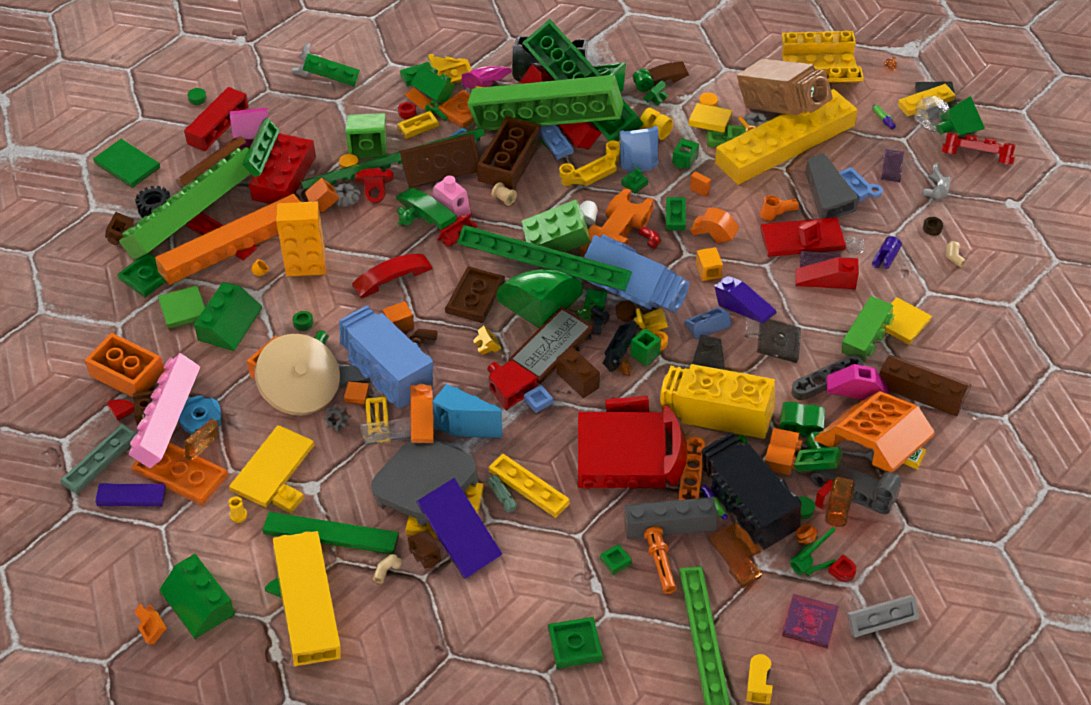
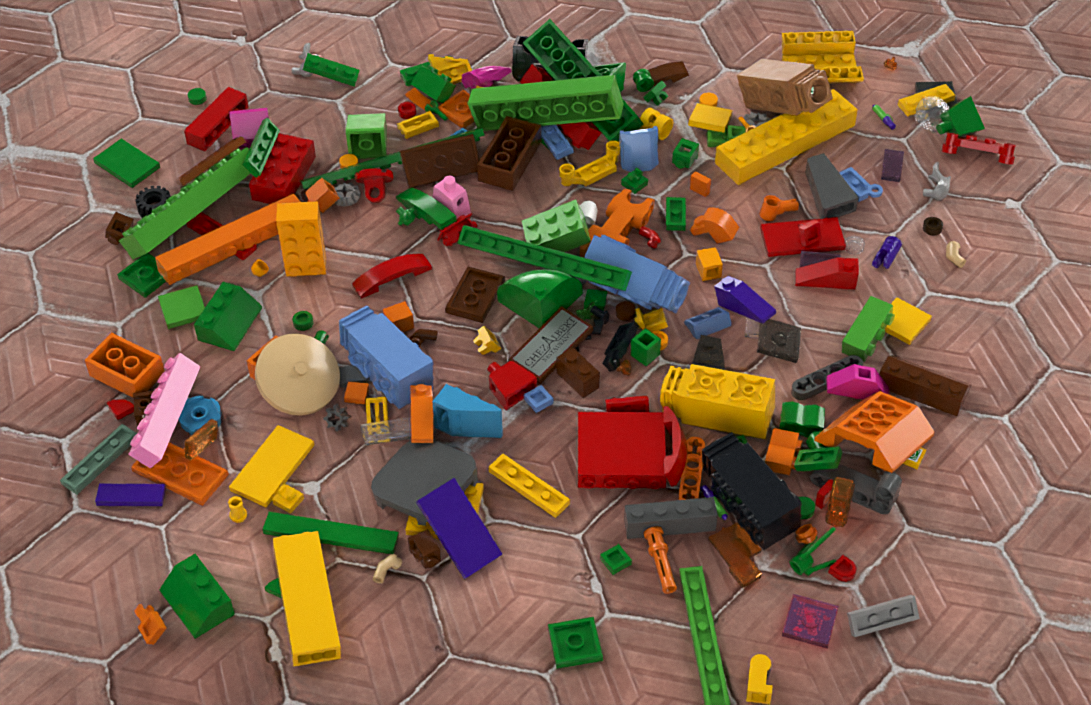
(502, 494): sand green axle -> none
(506, 195): tan bush -> none

